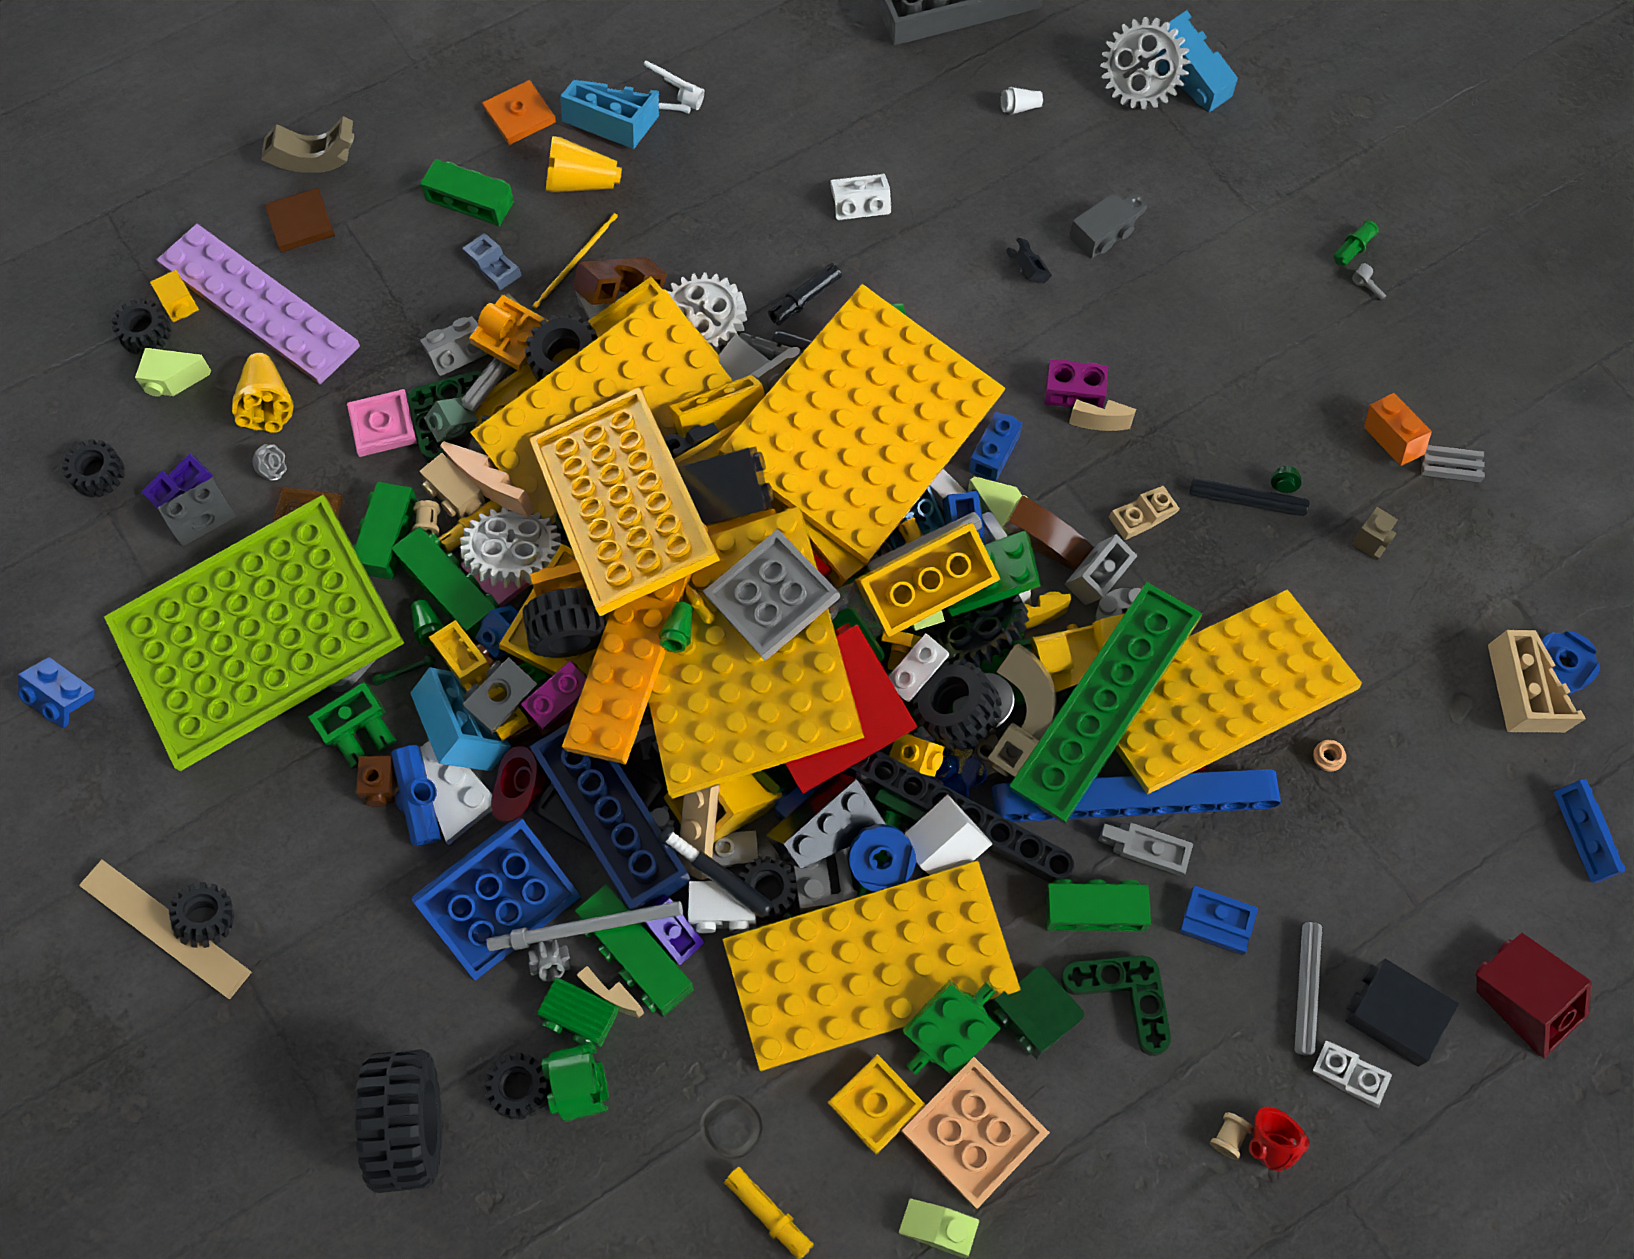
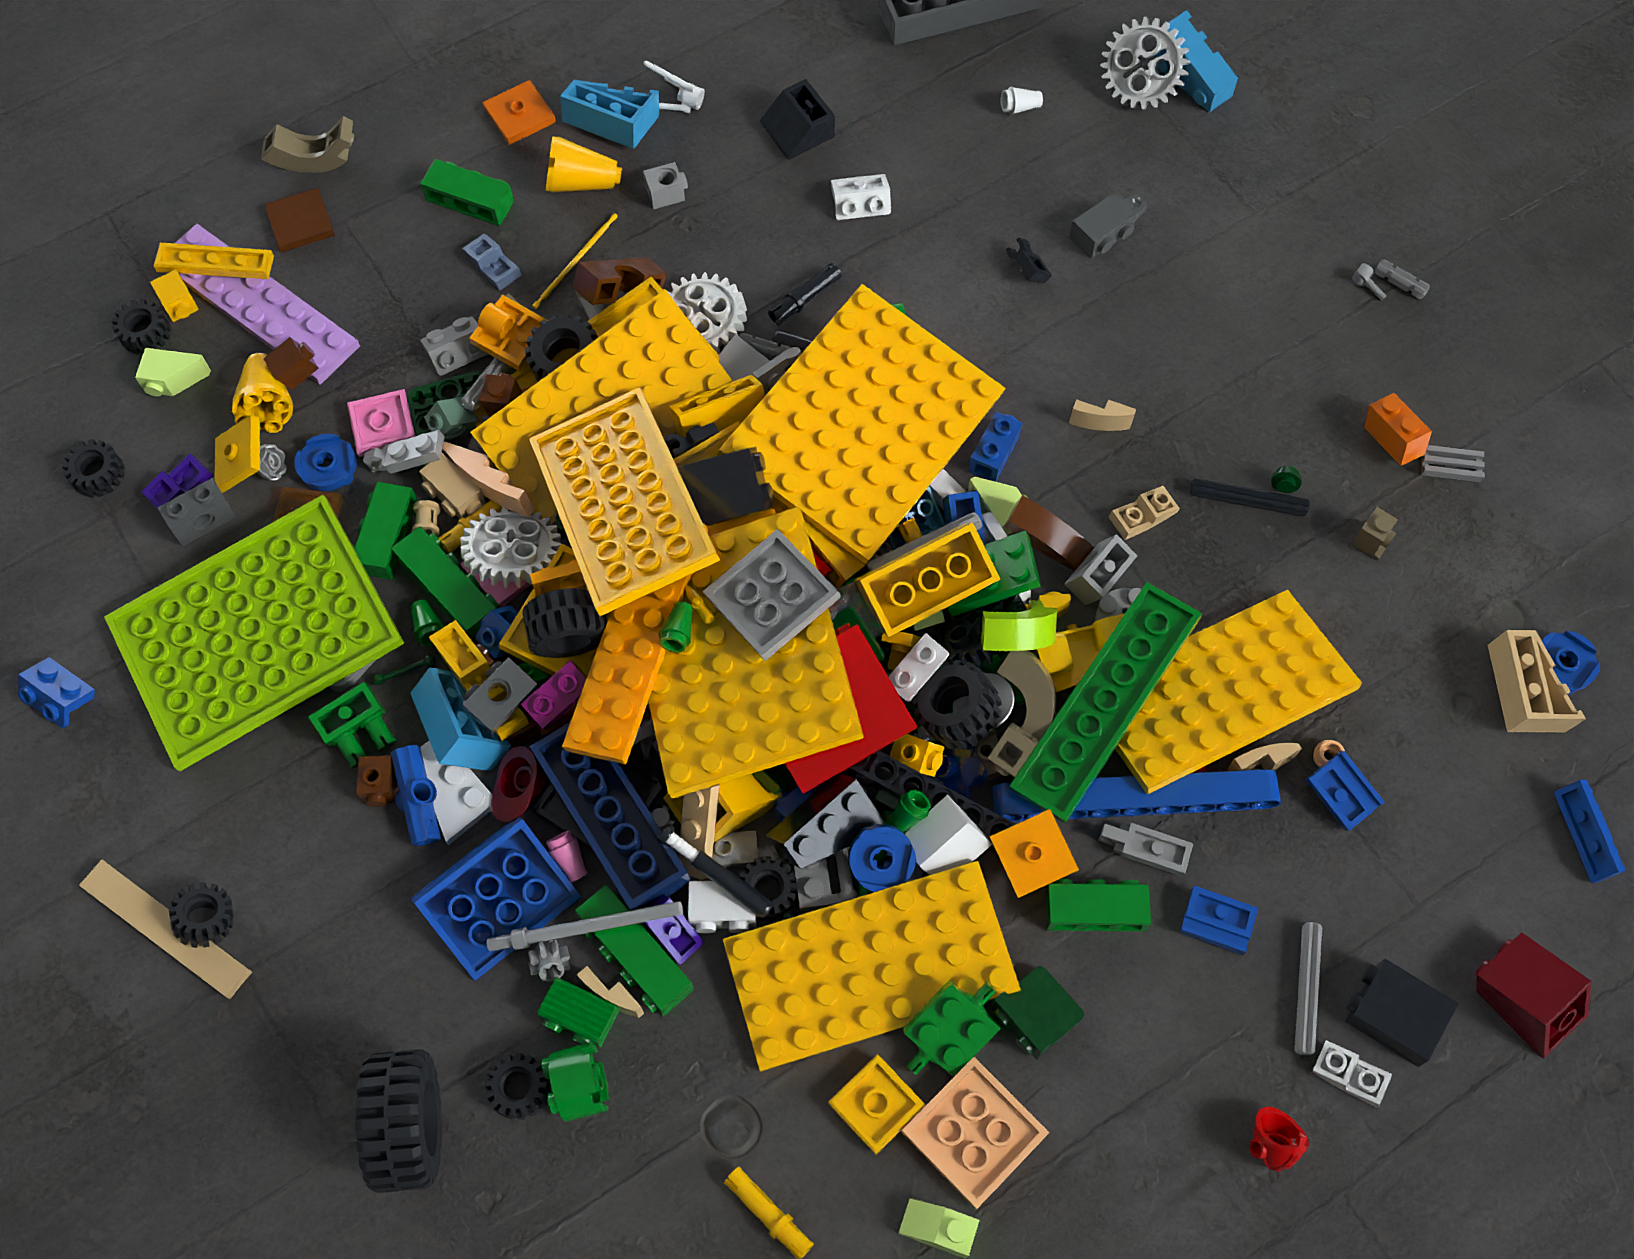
(214, 260): none -> yellow tile
(237, 453): none -> yellow plate
(291, 362): none -> reddish brown brick
(326, 478): none -> blue plate
(406, 453): none -> light grey hinge
(498, 392): none -> reddish brown brick
(567, 855): none -> bright pink cone
(665, 185): none -> light grey brick
(799, 120): none -> black slope
(910, 810): none -> green cone
(1019, 630): none -> lime arch
(1034, 853): none -> light orange plate
(1075, 387): magenta brick -> none
(1137, 988): dark green beam -> none
(1231, 1136): tan bush -> none
(1269, 756): none -> tan slope
(1344, 791): none -> blue plate
(1356, 243): green axle -> none
(1402, 279): none -> light grey axle

